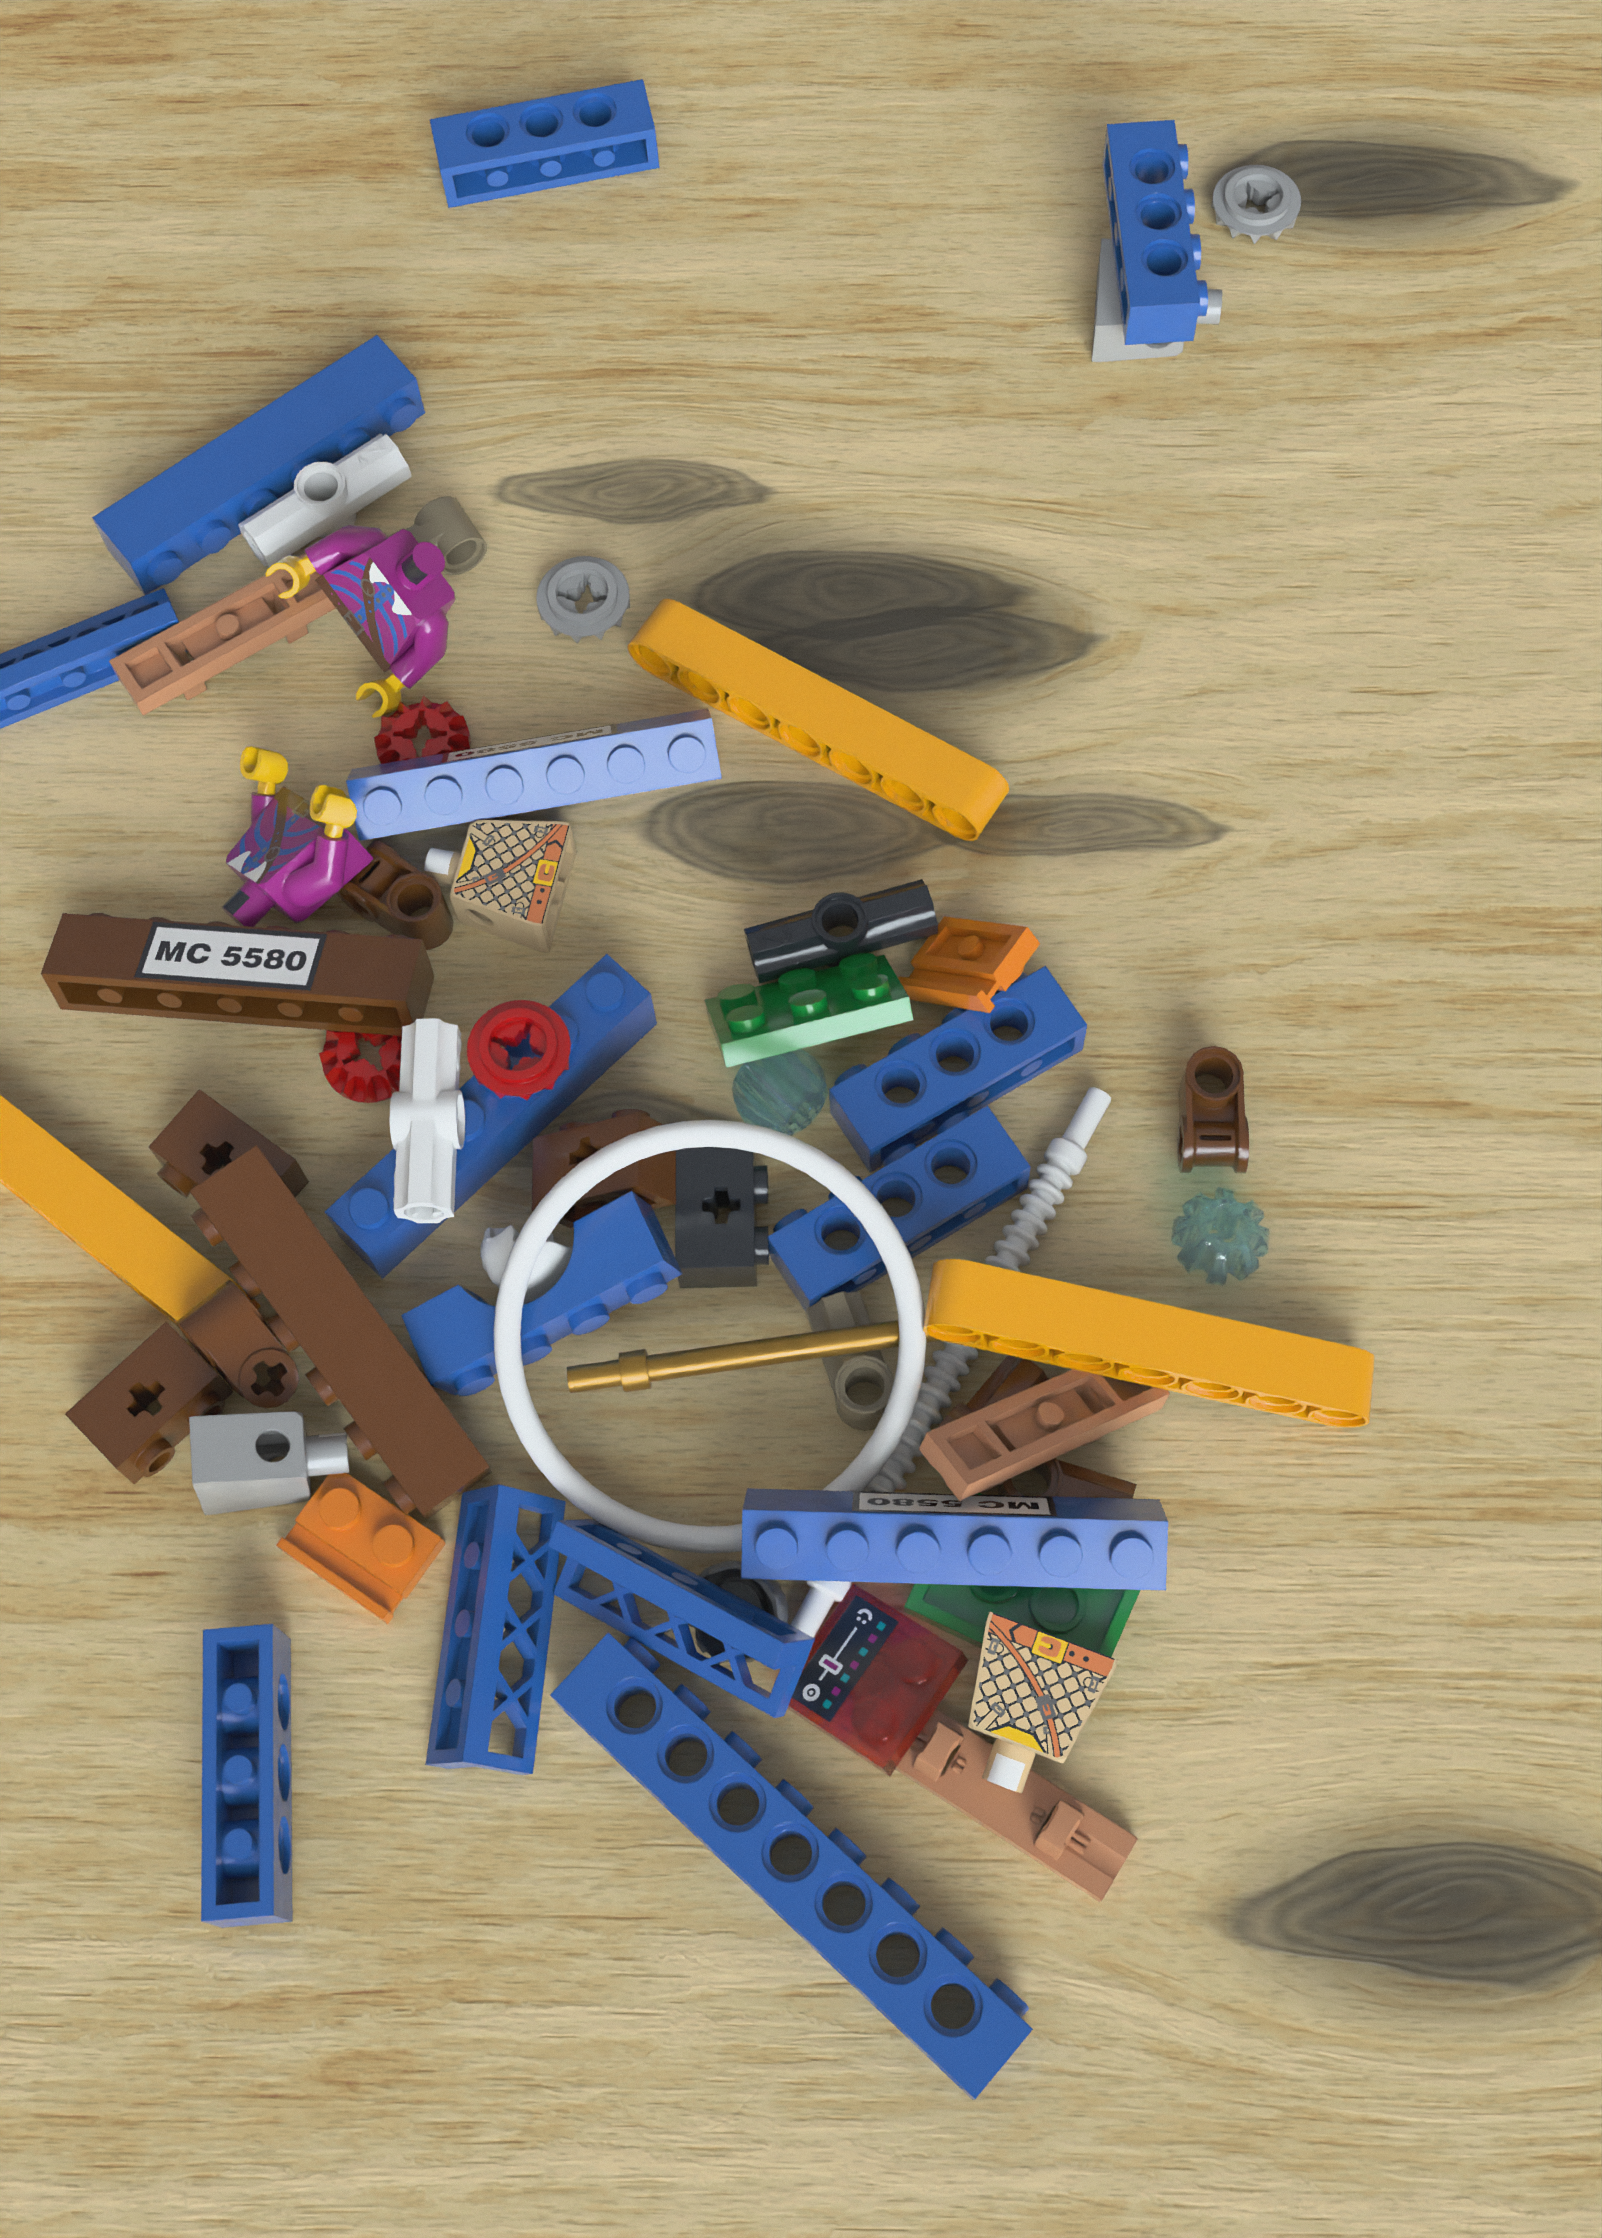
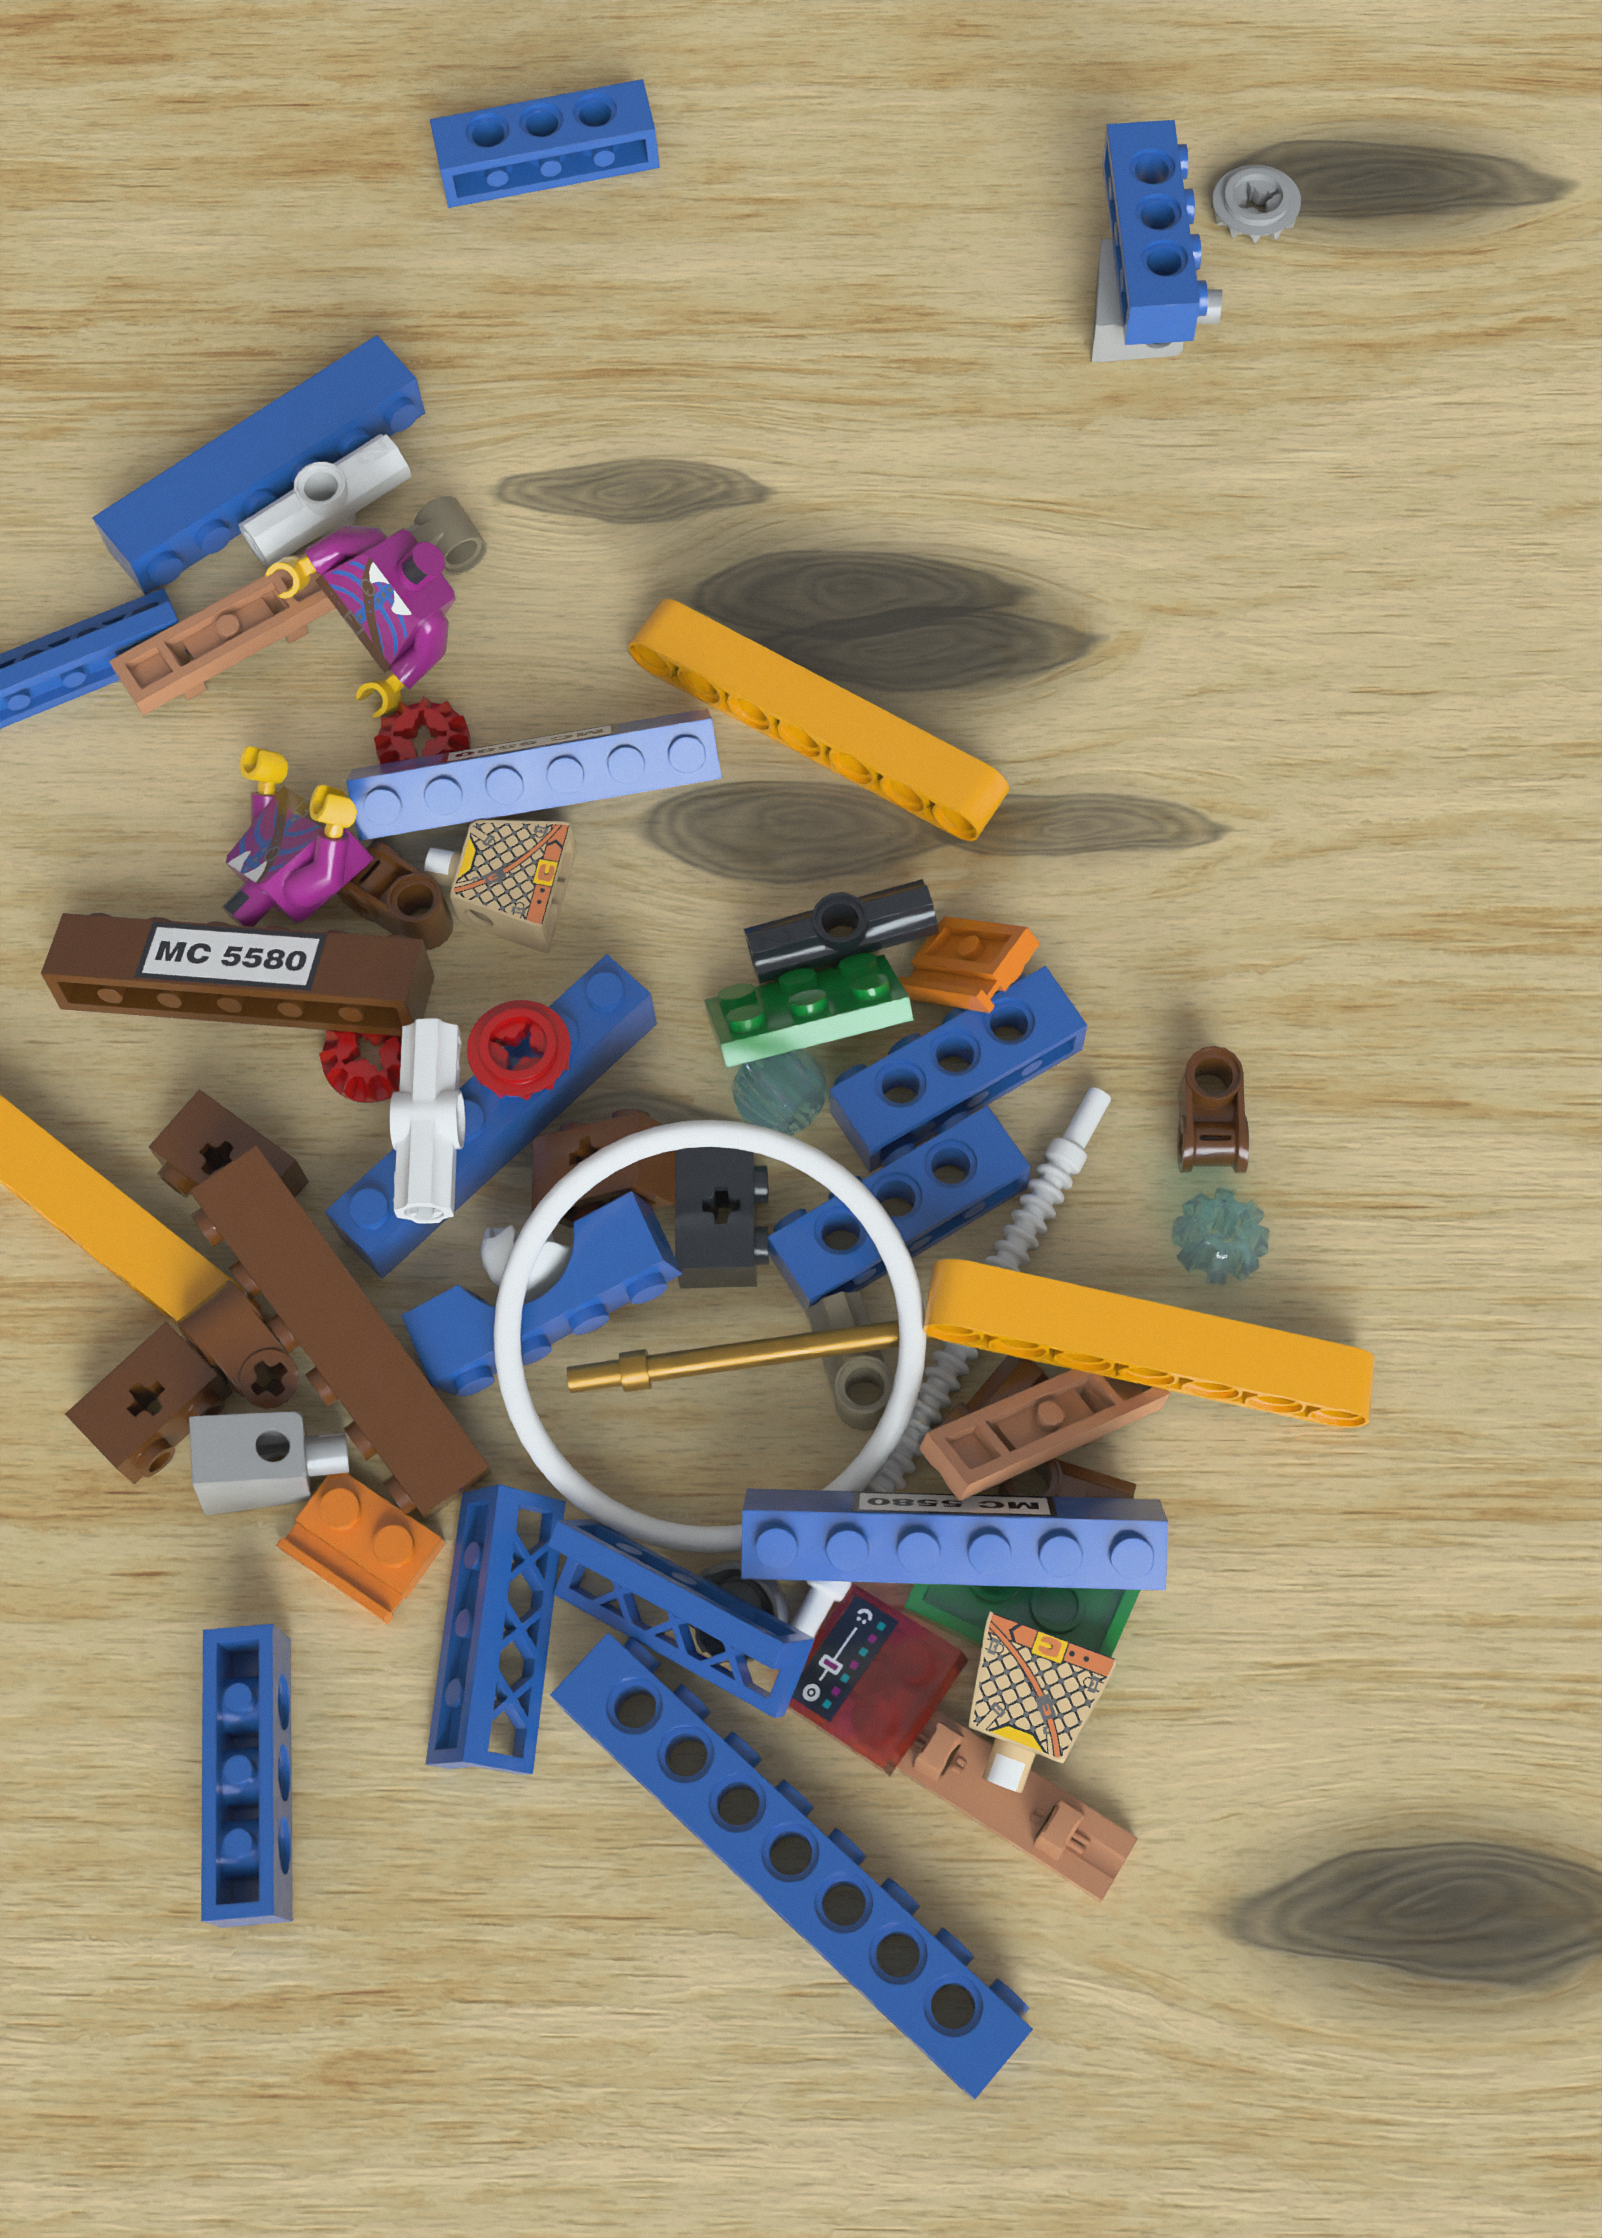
(565, 585): light grey gear -> none

